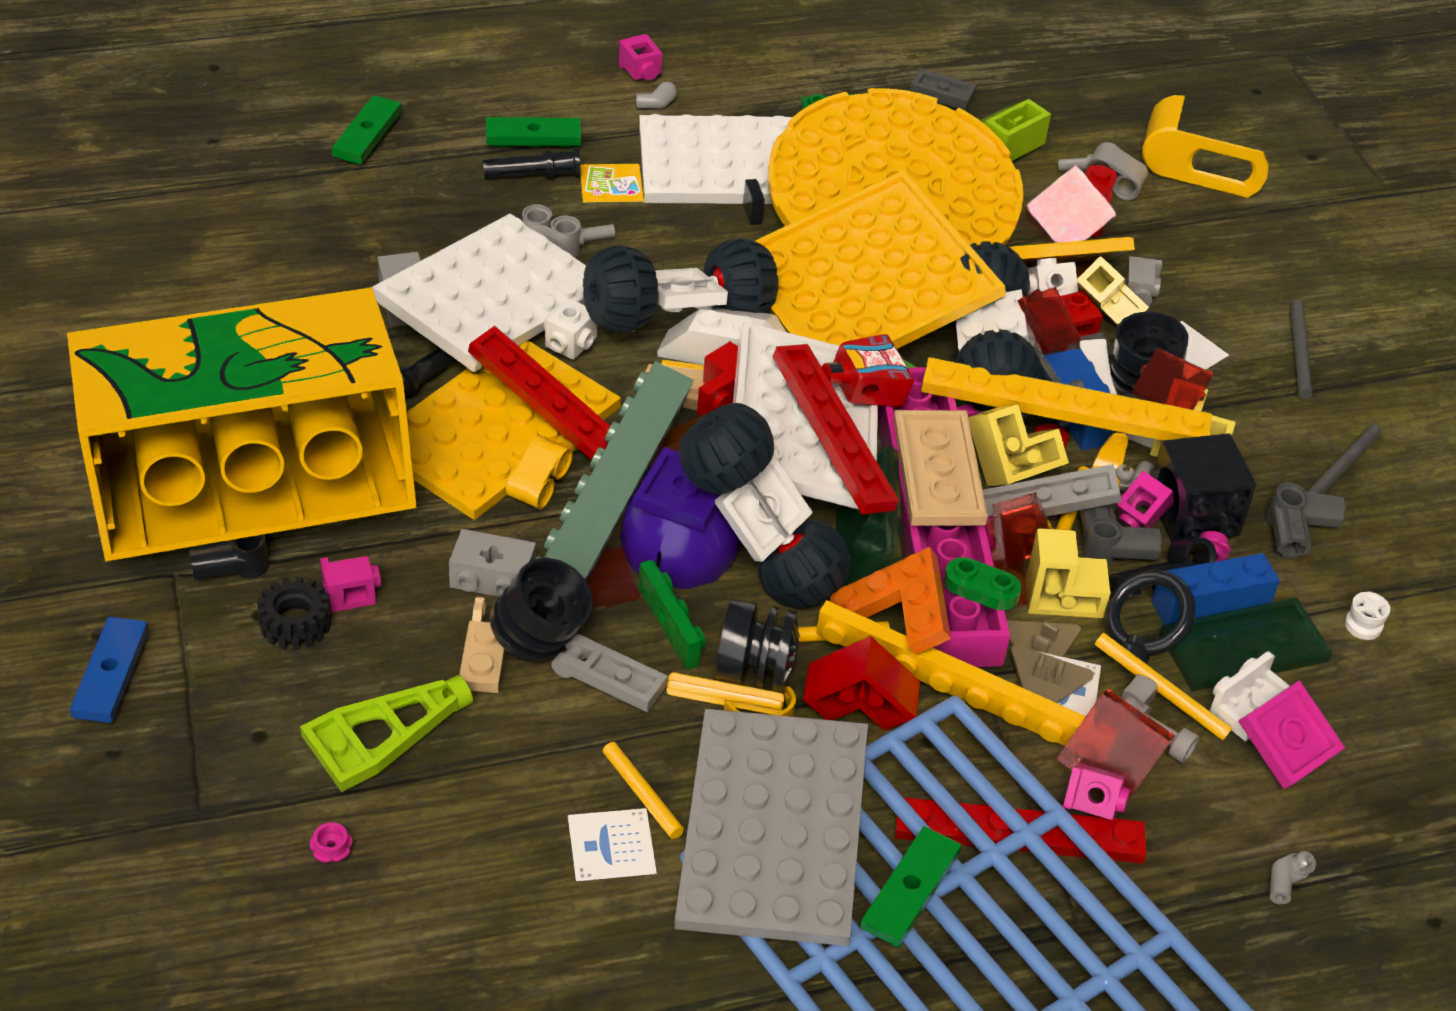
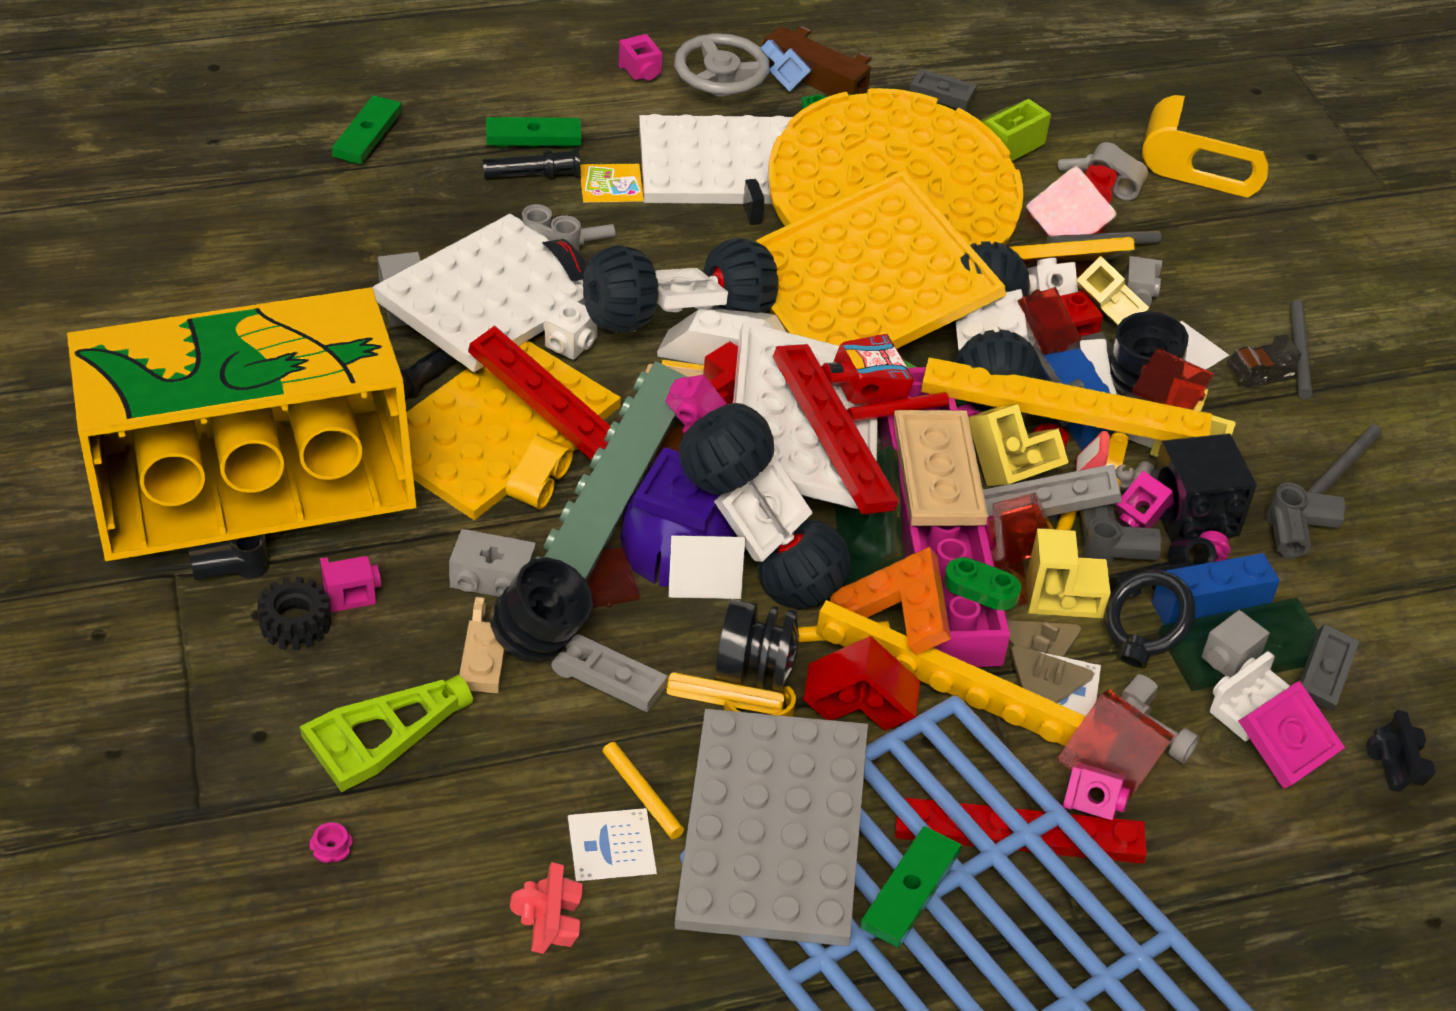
(109, 670): blue tile -> none
(541, 906): none -> coral hips
(568, 257): none -> black sticker
(658, 99): light grey arm -> none
(671, 614): green tile -> none
(693, 399): none -> dark pink brick
(706, 567): none -> white sticker
(723, 71): none -> light grey piece
(788, 67): none -> medium blue plate
(831, 70): none -> reddish brown brick
(888, 408): none -> red bar
(1095, 453): none -> slope
(1140, 237): none -> dark grey bar
(1165, 687): yellow bar -> none
(1234, 643): none -> light grey brick
(1265, 363): none -> clear smoke leg
(1287, 872): light grey arm -> none
(1328, 666): none -> dark grey plate
(1367, 615): white wheel -> none
(1399, 749): none -> black hips

